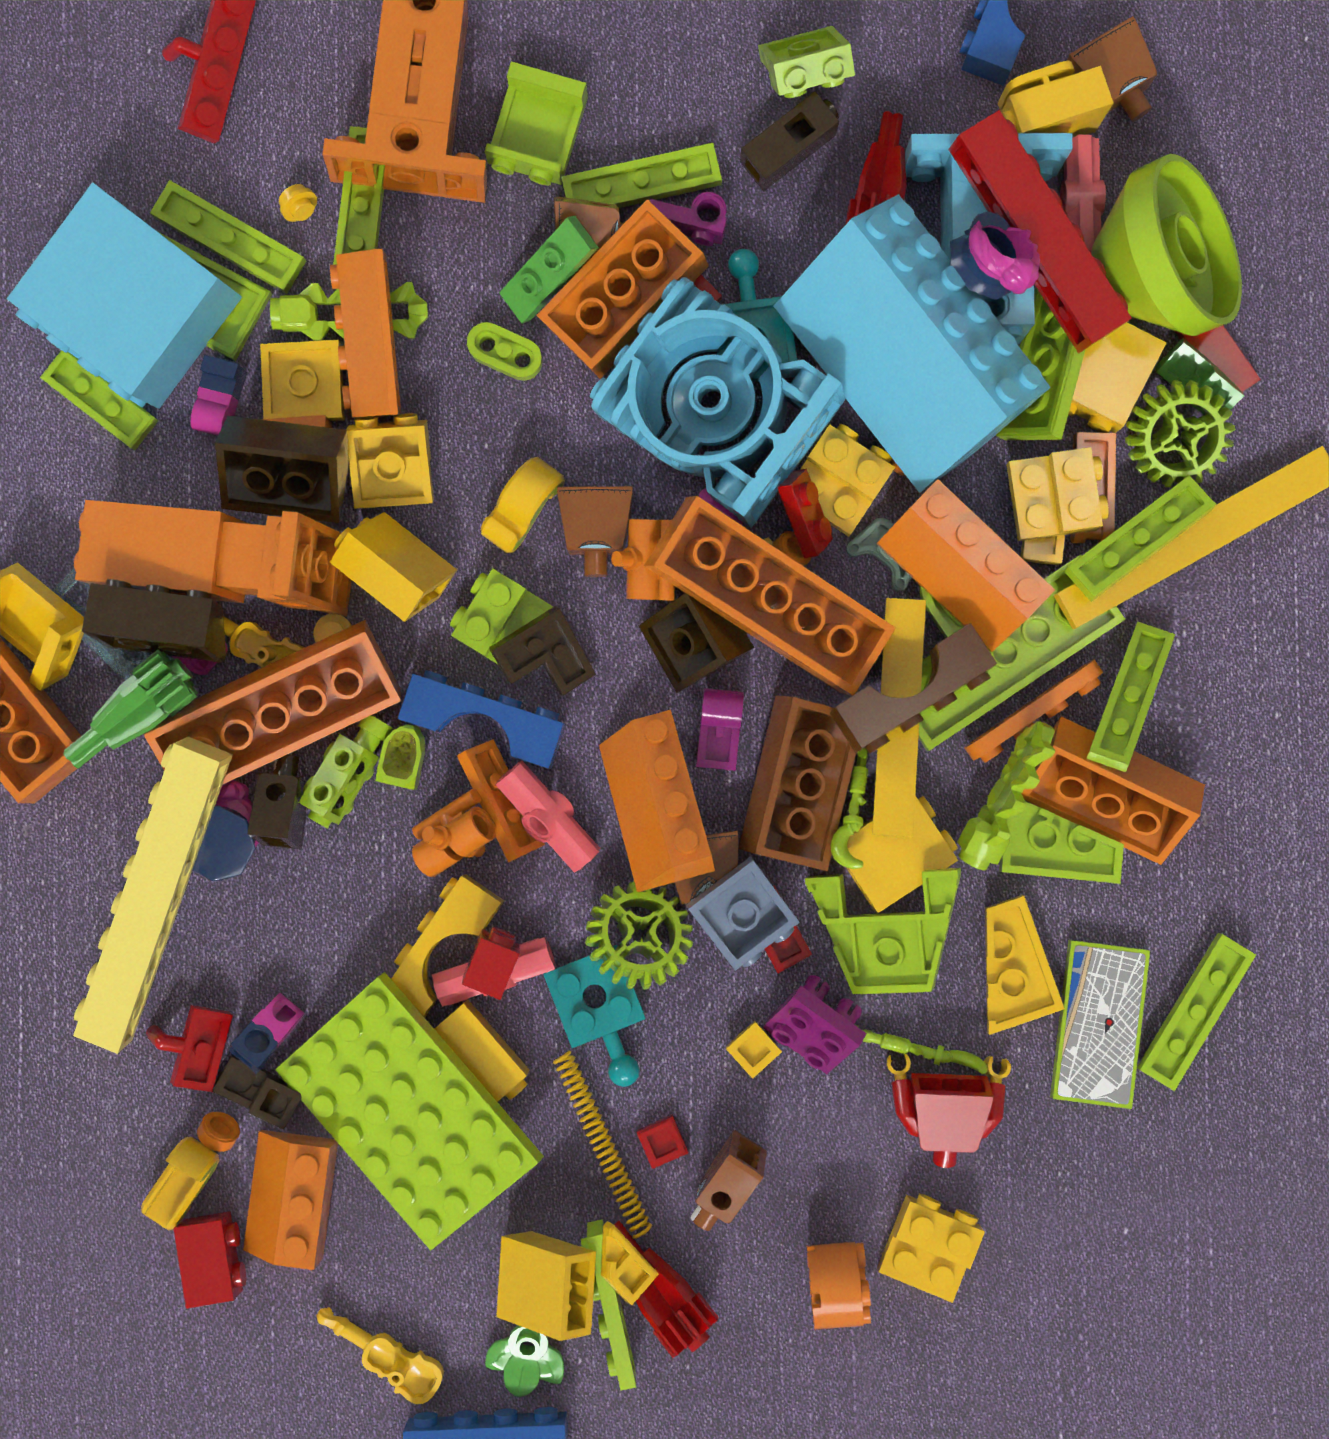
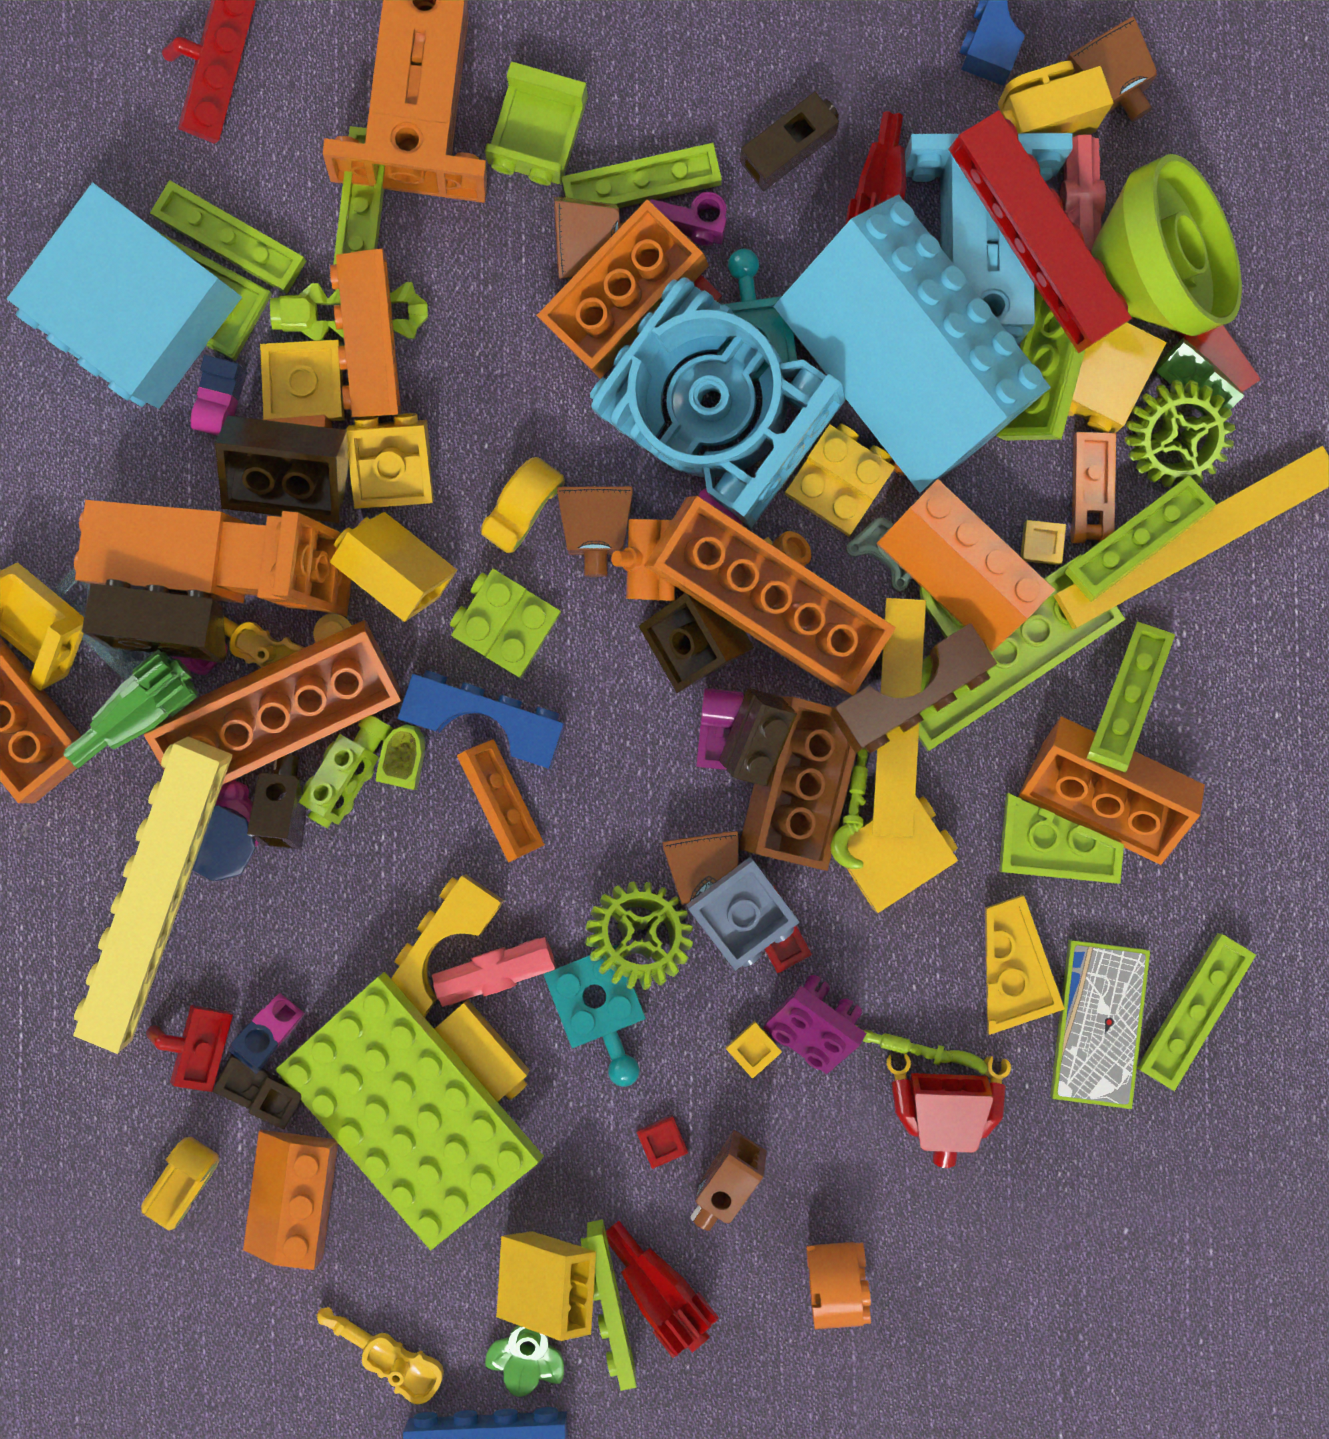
(94, 397): lime tile -> none
(209, 1259): red brick -> none
(218, 1131): orange tile -> none
(297, 203): yellow plate -> none
(452, 834): orange pin -> none
(492, 962): red brick -> none
(506, 351): lime plate -> none
(546, 642): dark brown plate -> none
(548, 269): bright green plate -> none
(548, 816): coral piece -> none
(610, 1150): yellow piece -> none
(624, 1266): yellow tile -> none
(655, 802): orange slope -> none
(757, 737): none -> dark brown brick
(805, 513): red plate -> none
(807, 61): lime plate -> none
(888, 948): lime wing -> none
(931, 1246): yellow plate -> none
(988, 835): lime sword -> none
(995, 257): piece -> none
(1049, 703): orange plate -> none
(1057, 494): yellow plate -> none

